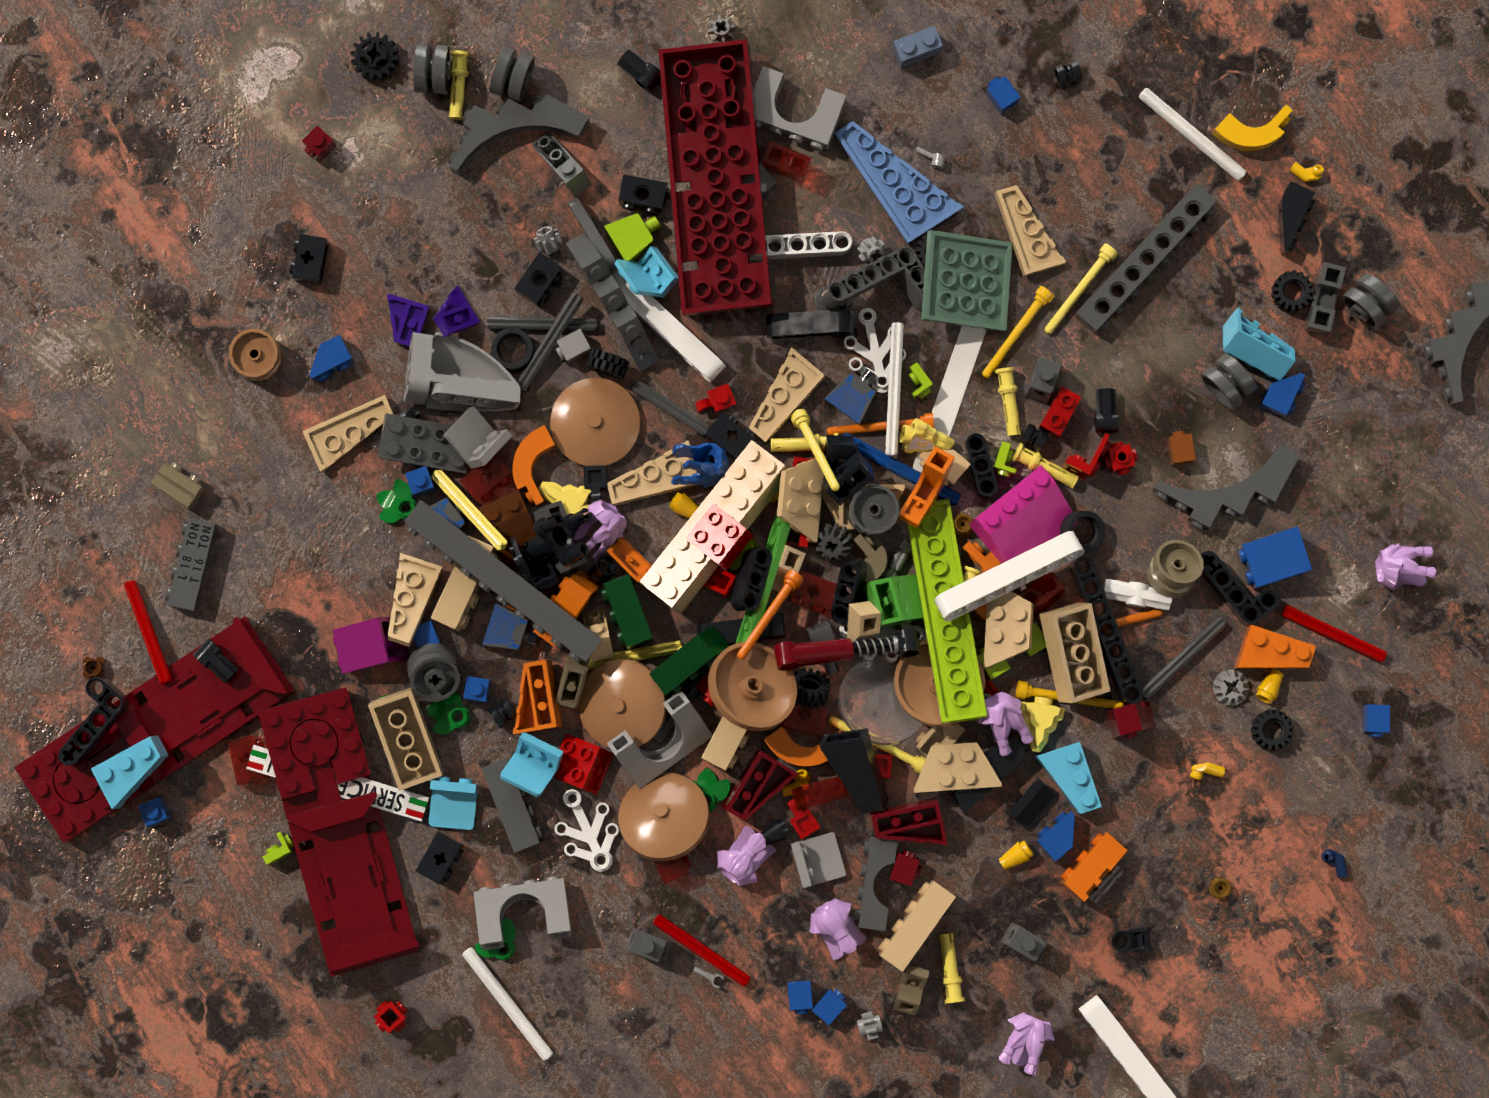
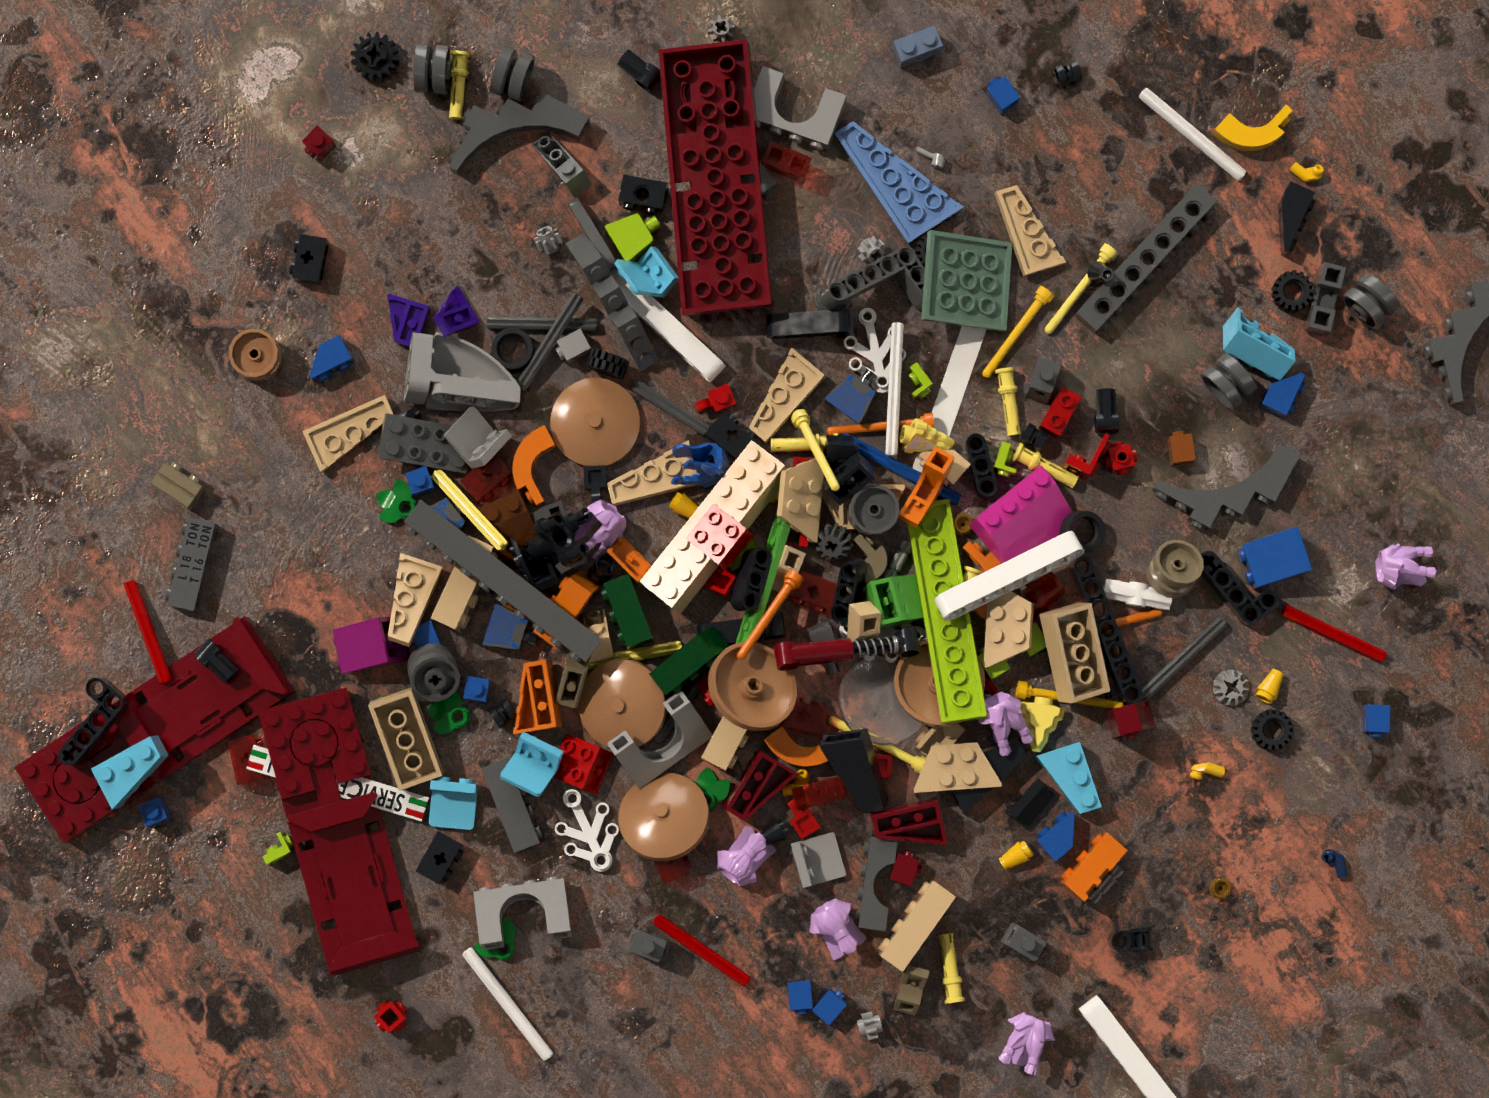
(87, 667): reddish brown plate -> none
(539, 267): black brick -> none
(571, 497): light yellow rock -> none
(708, 976): light grey hand -> none
(808, 250): white beam -> none
(814, 681): black tyre -> none
(1099, 272): none -> black cone
(1272, 651): orange wedge -> none

